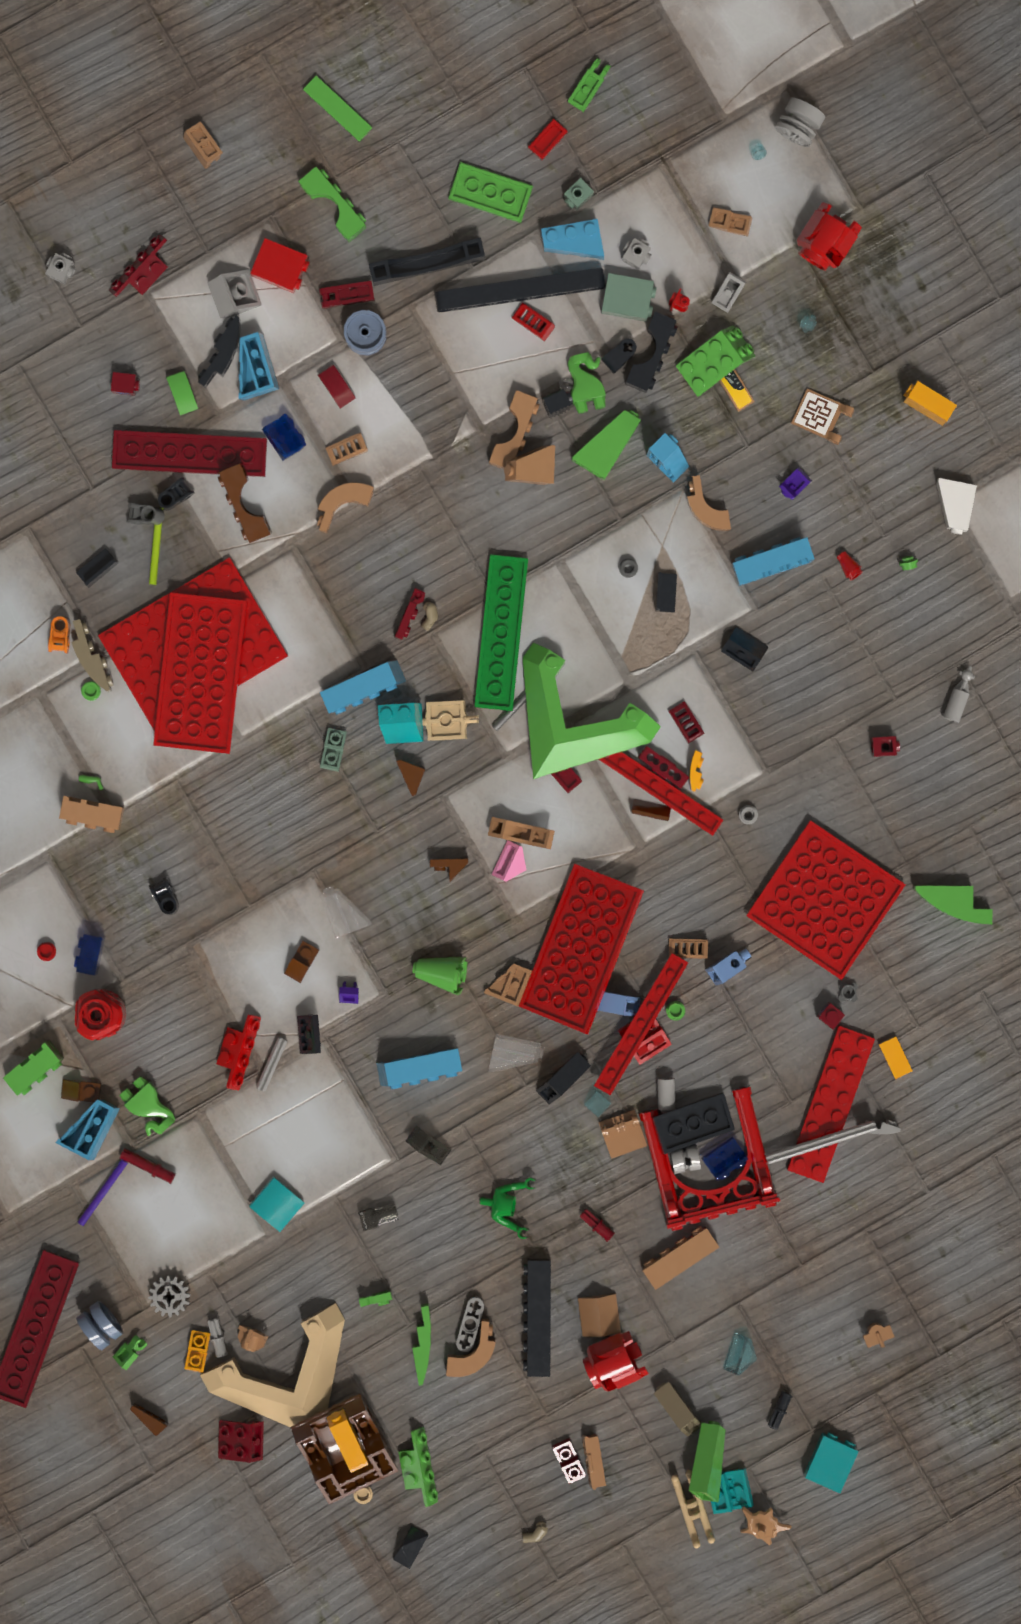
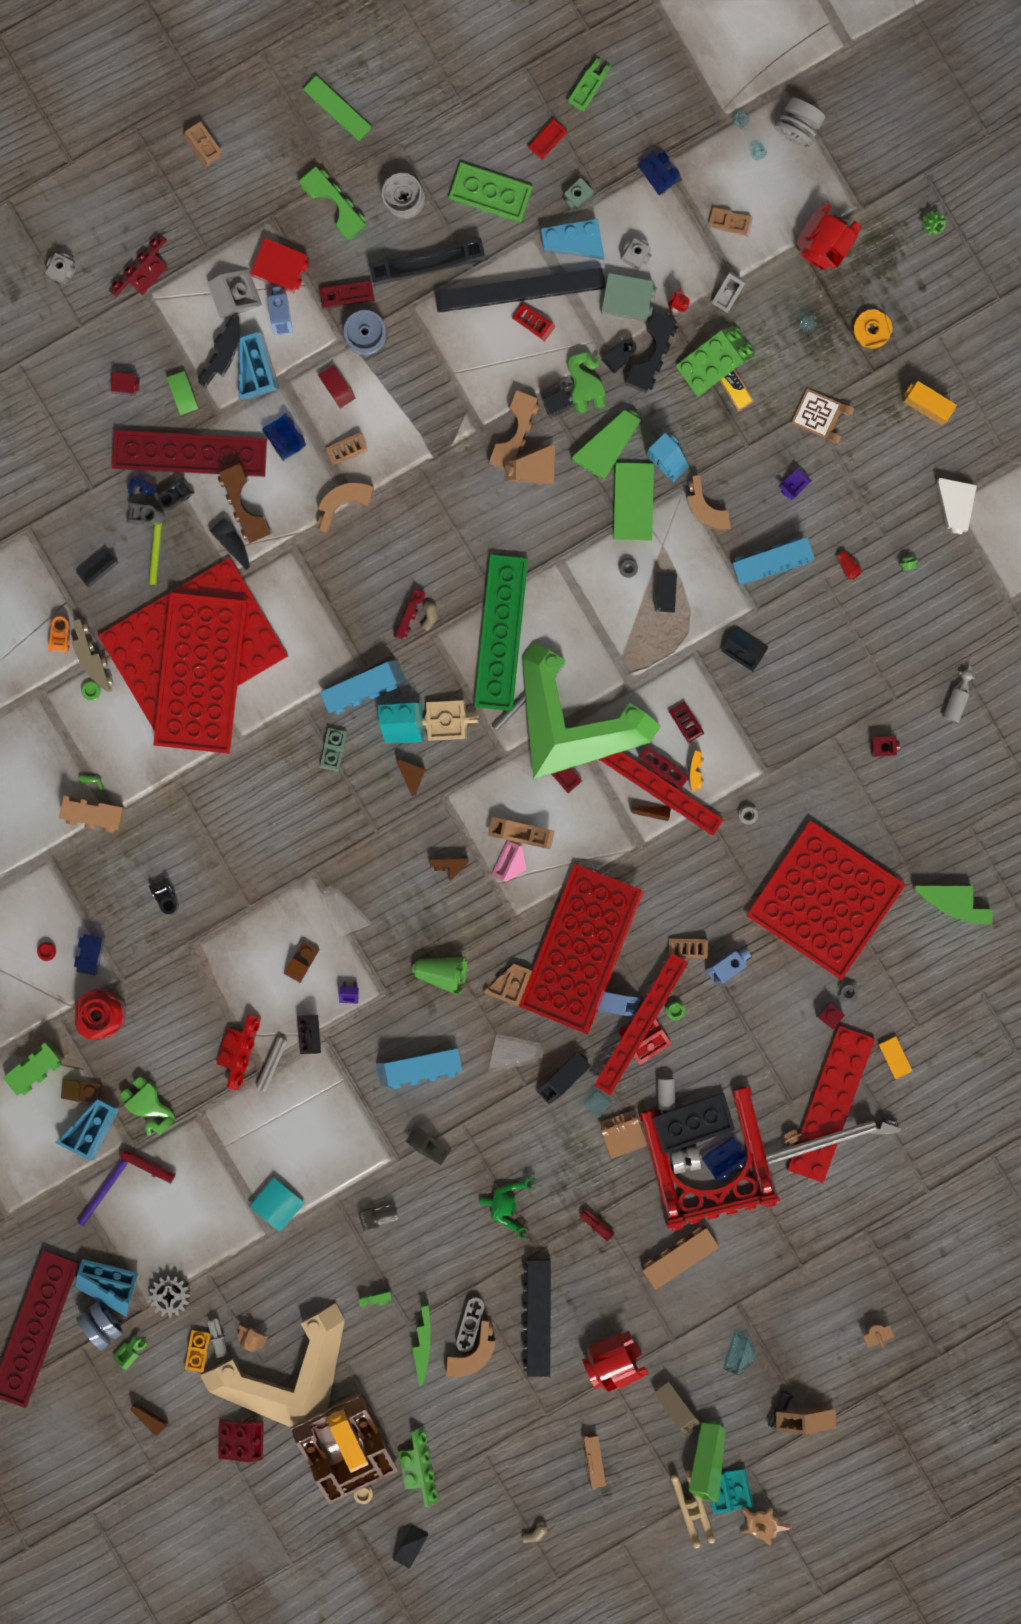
(107, 1284): none -> dark azure wedge
(145, 487): none -> clear blue bracket
(230, 541): none -> black piece
(279, 312): none -> medium blue torso
(392, 195): none -> light grey wheel
(569, 1461): slope -> none
(599, 1315): medium nougat slope -> none
(633, 501): none -> bright green tile
(660, 171): none -> clear blue bracket
(741, 119): none -> clear light blue hinge
(792, 1137): none -> medium nougat plate
(806, 1420): none -> medium nougat slope
(831, 1462): teal brick -> none
(878, 320): none -> light orange plate
(933, 222): none -> bright green gear

